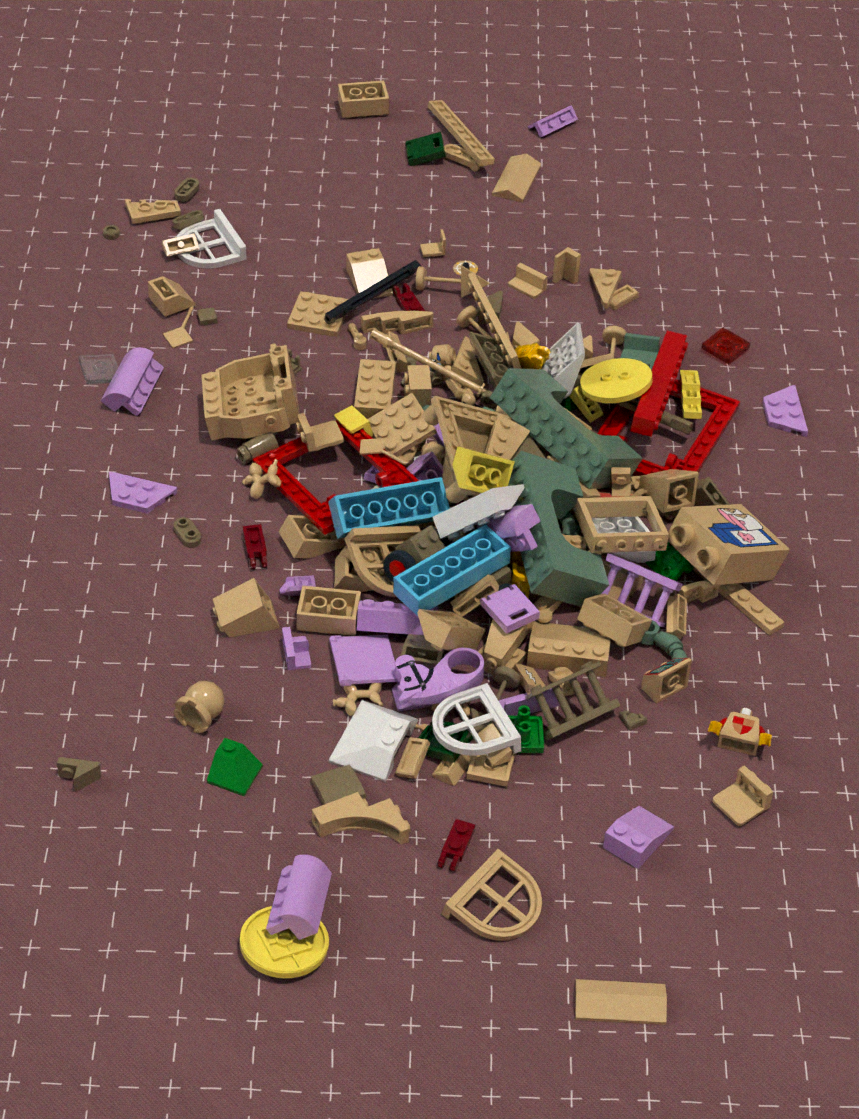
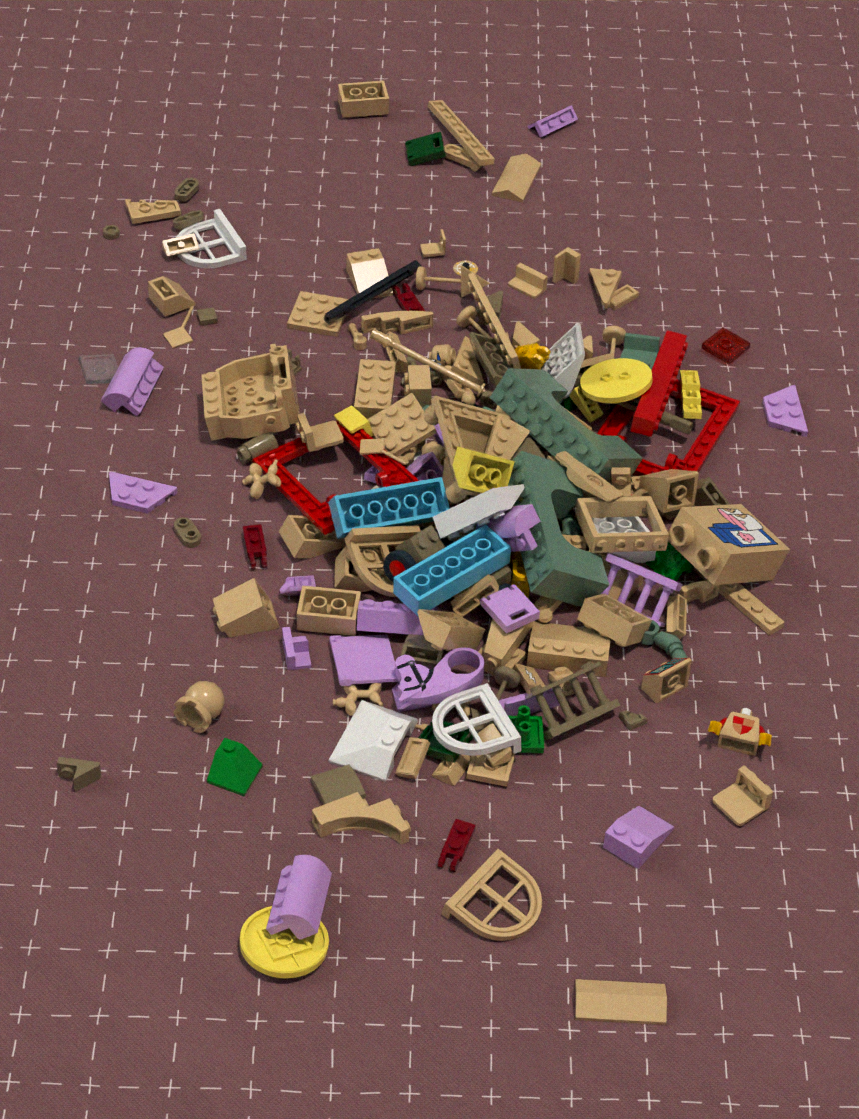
(587, 479): none -> tan piece

